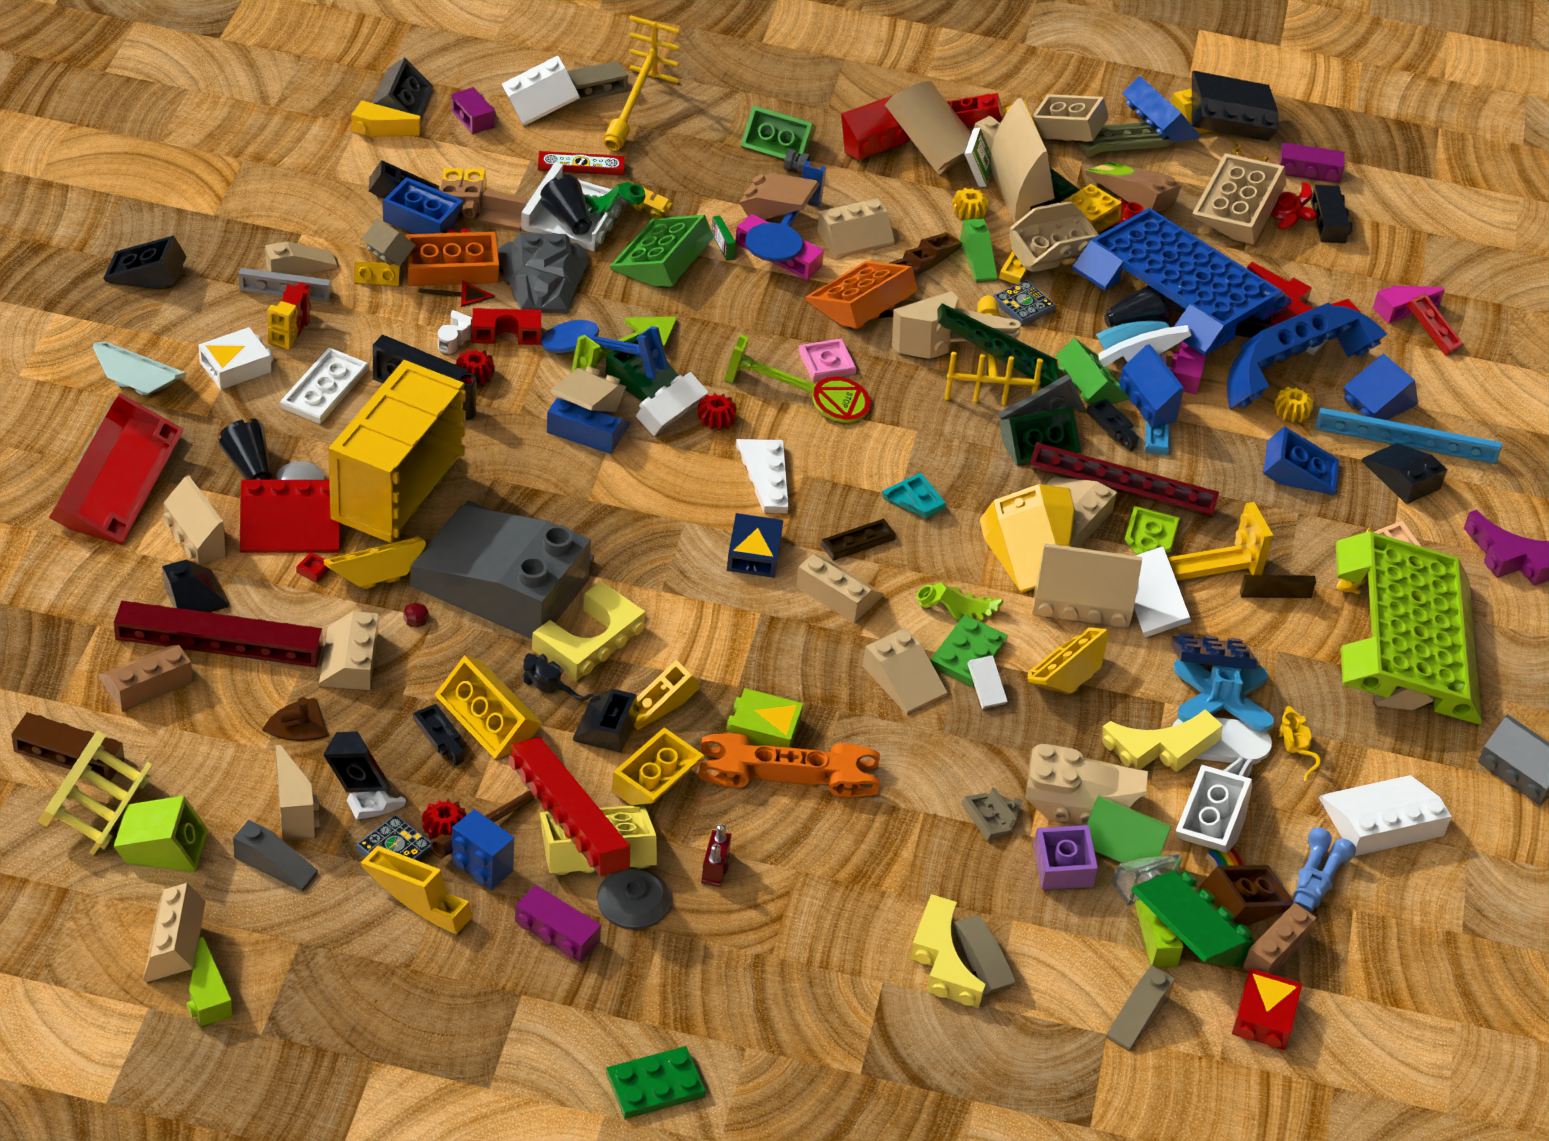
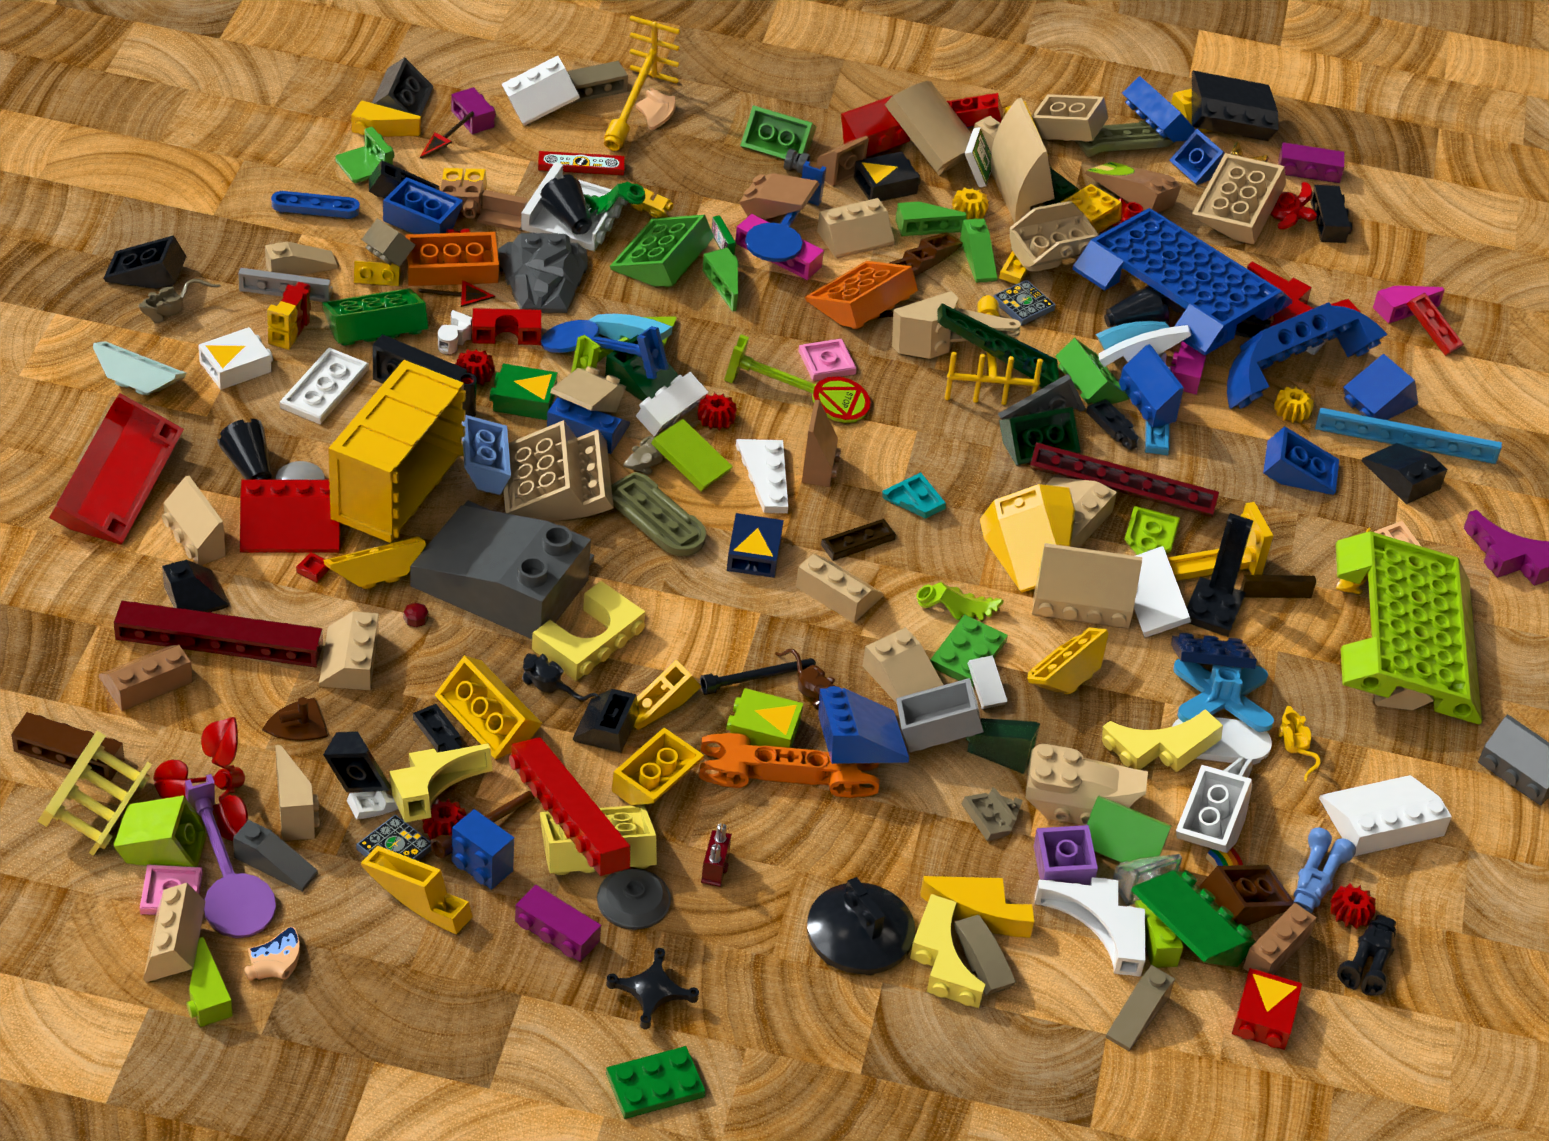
(164, 877): none -> bright pink tile
(167, 301): none -> dark tan animal
(221, 743): none -> red plant
(237, 902): none -> medium lavender piece
(274, 958): none -> light nougat arm
(315, 204): none -> blue plate
(361, 162): none -> bright green bracket
(375, 315): none -> green slope
(431, 774): none -> light yellow arch
(438, 141): none -> dark brown piece
(486, 454): none -> light blue slope
(523, 391): none -> green brick
(558, 475): none -> tan slope
(622, 325): none -> medium azure slope
(645, 455): none -> dark tan animal
(652, 988): none -> black piece
(656, 108): none -> light nougat arm
(658, 515): none -> olive piece
(691, 455): none -> lime tile
(711, 683): none -> black piece
(722, 272): none -> bright green slope
(810, 679): none -> reddish brown animal
(820, 449): none -> medium nougat slope
(841, 160): none -> medium nougat slope
(859, 729): none -> blue slope
(860, 928): none -> black bracket
(886, 176): none -> black brick
(925, 219): none -> bright green slope
(939, 715): none -> light grey piece
(982, 898): none -> yellow slope
(1005, 742): none -> clear green slope
(1097, 907): none -> white arch
(1198, 157): none -> blue slope
(1216, 601): none -> black bracket
(1353, 906): none -> red gear
(1375, 942): none -> black piece

